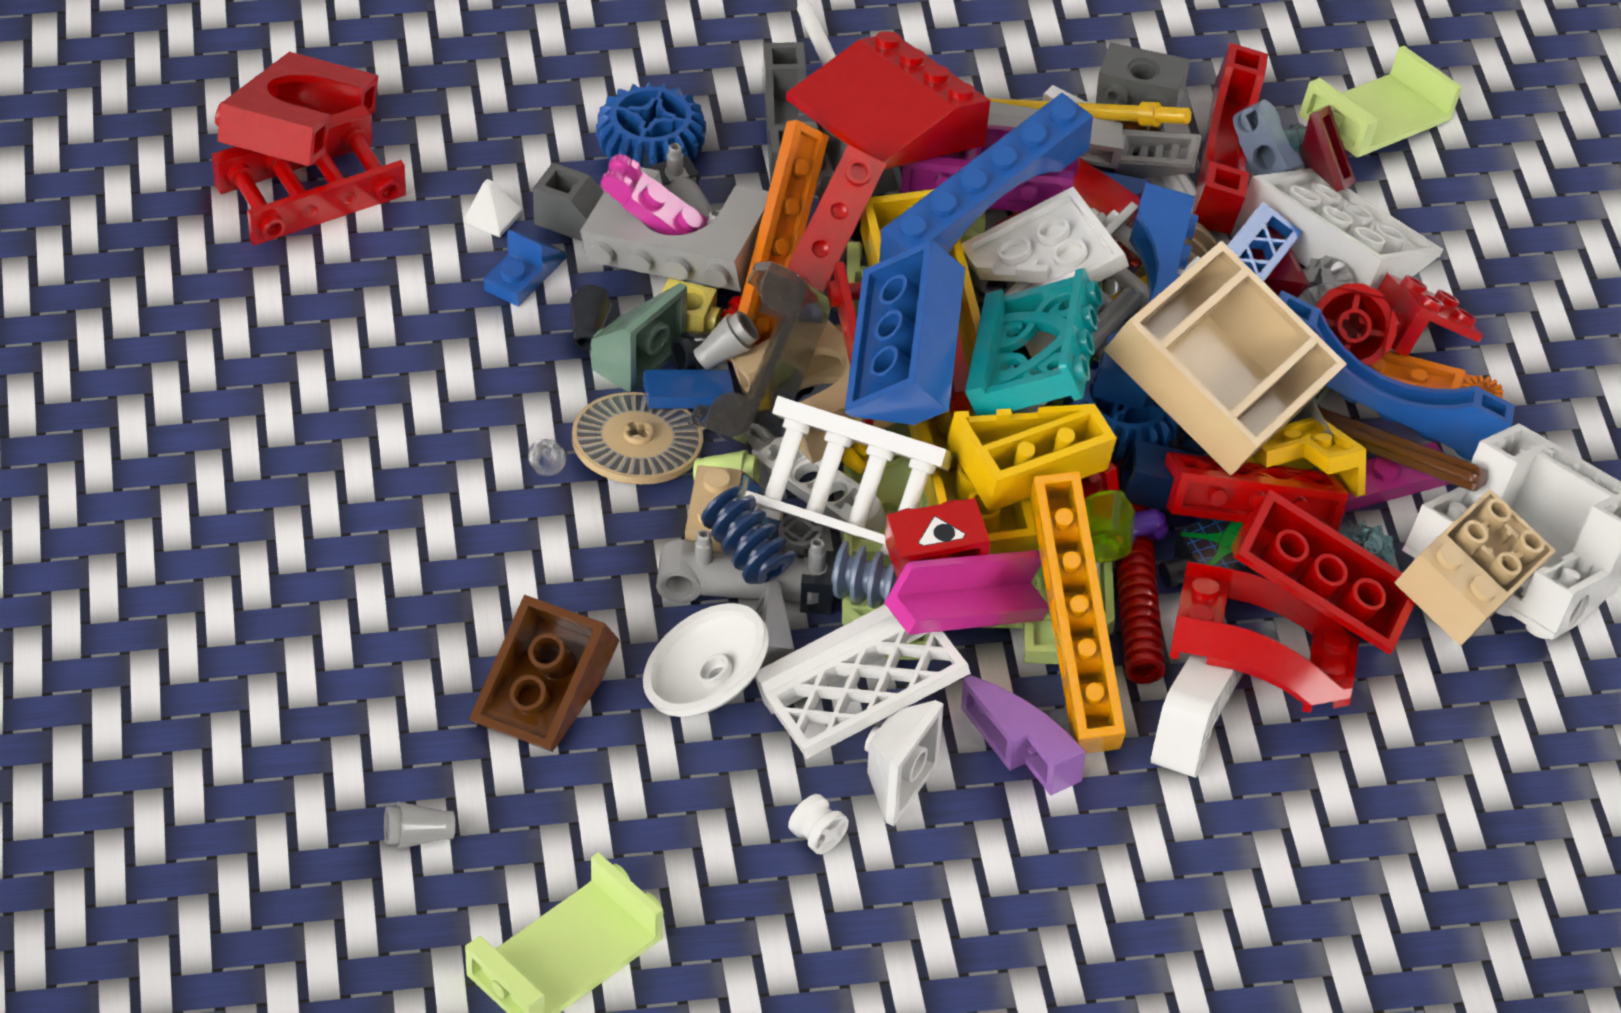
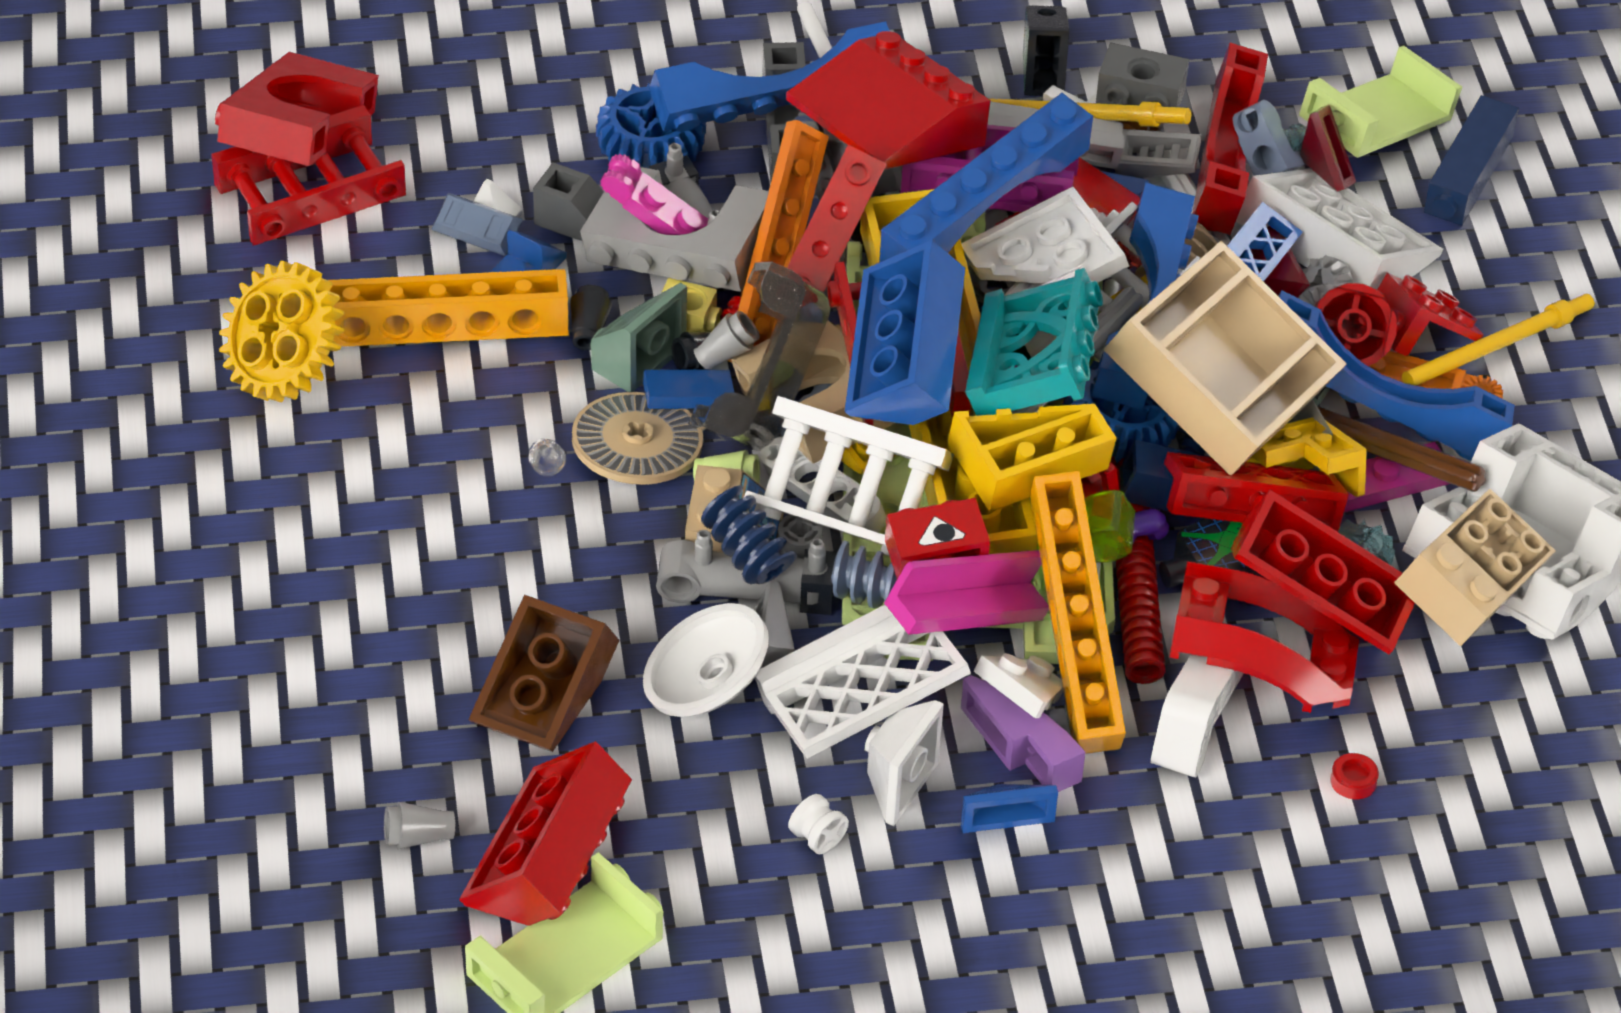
(281, 331): none -> yellow gear
(452, 307): none -> light orange brick
(475, 224): none -> sand blue tile
(548, 837): none -> red slope
(696, 94): none -> blue arch
(1009, 807): none -> blue slope
(1022, 680): none -> white wing
(1045, 38): none -> black torso
(1354, 776): none -> red tile
(1471, 160): none -> dark blue brick
(1554, 316): none -> yellow bar

